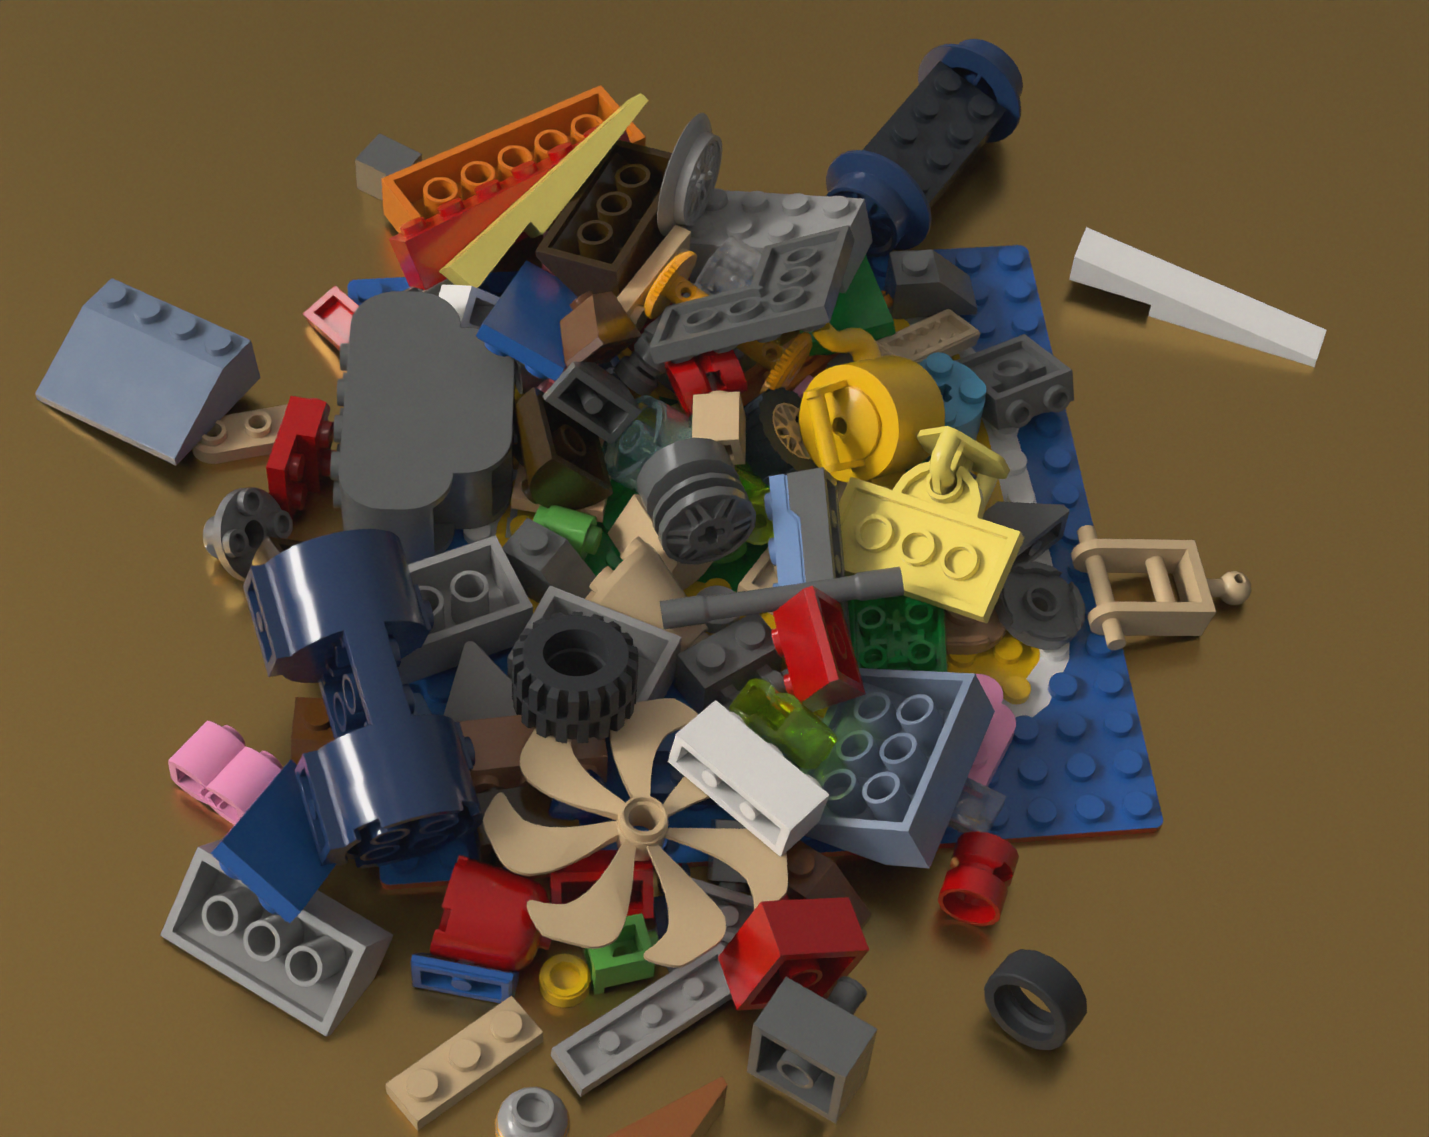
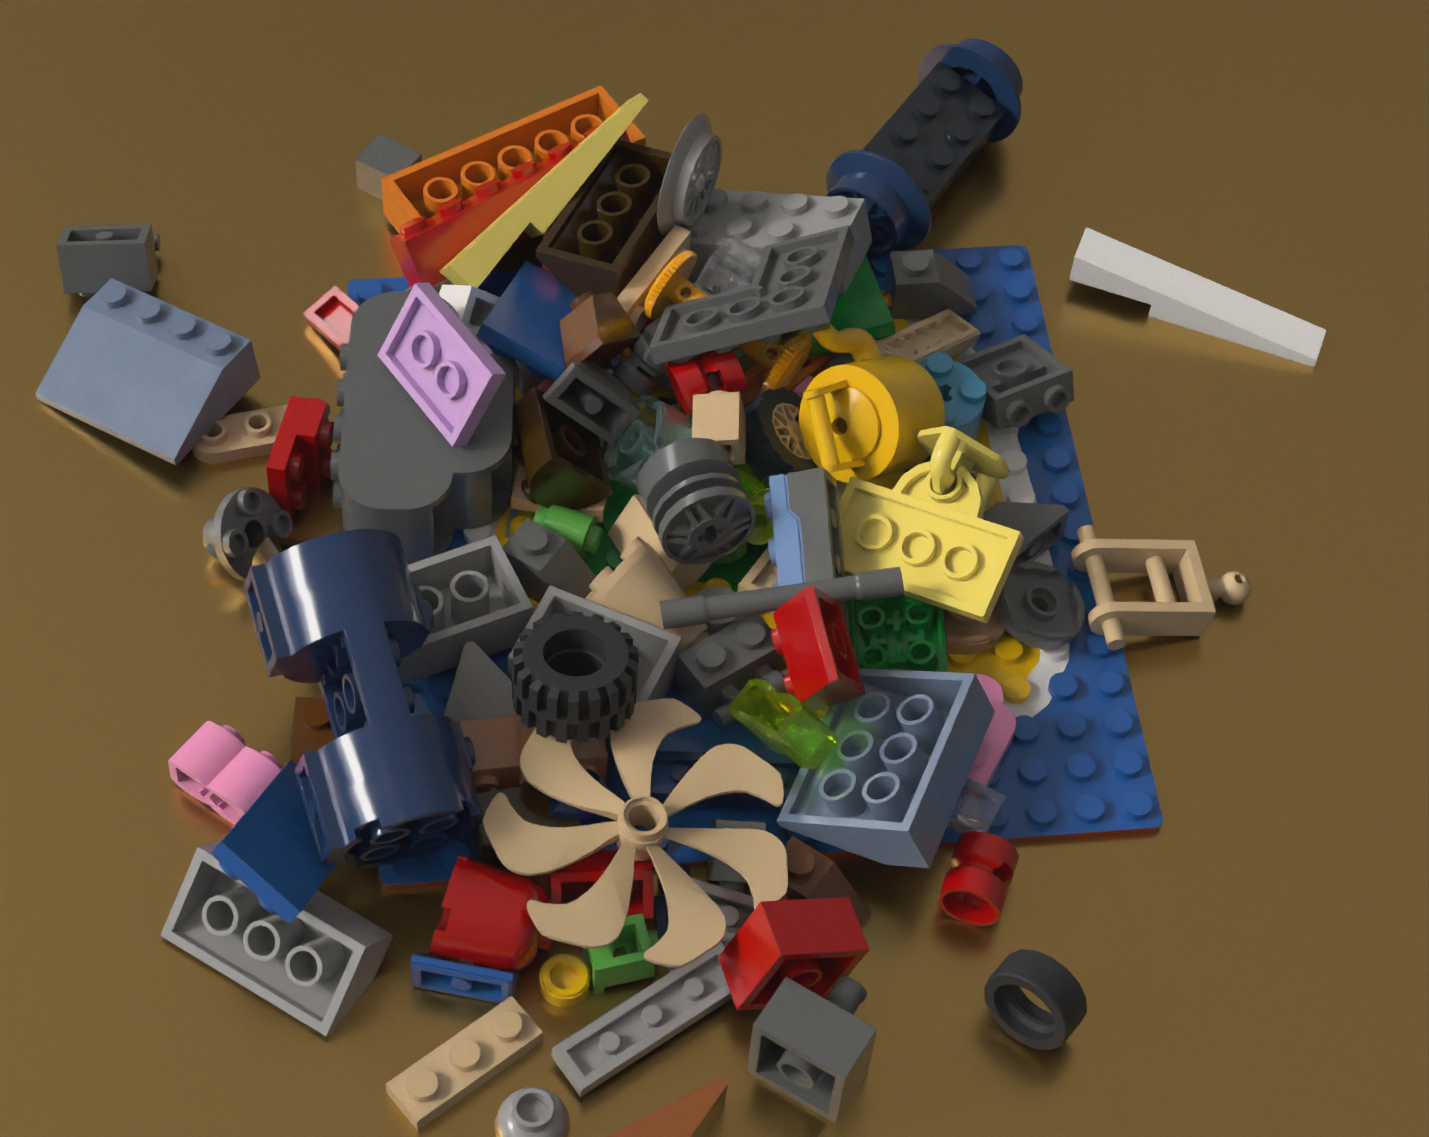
(98, 253): none -> dark grey brick
(441, 364): none -> lavender plate
(748, 777): white brick -> none

